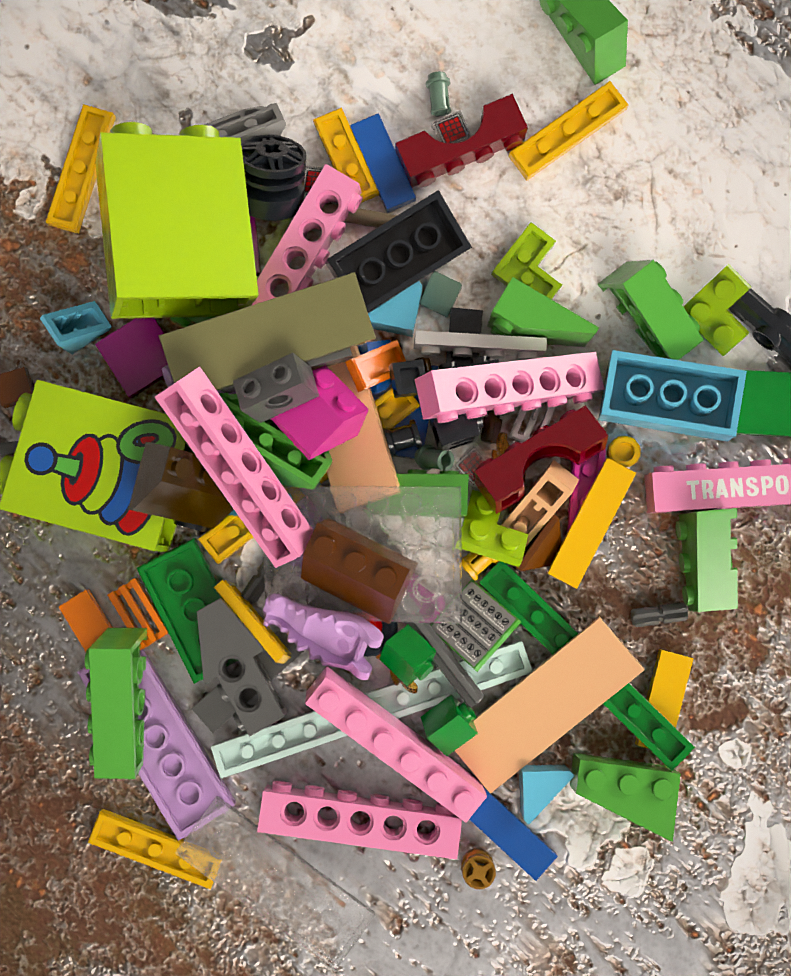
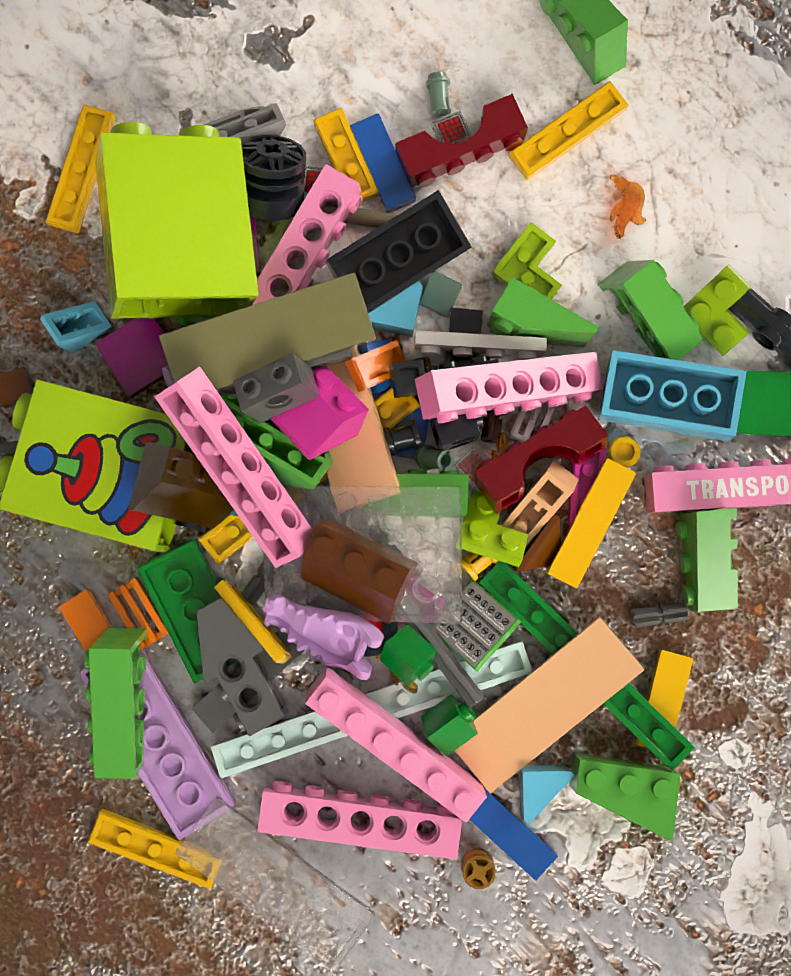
(629, 207): none -> clear orange piece

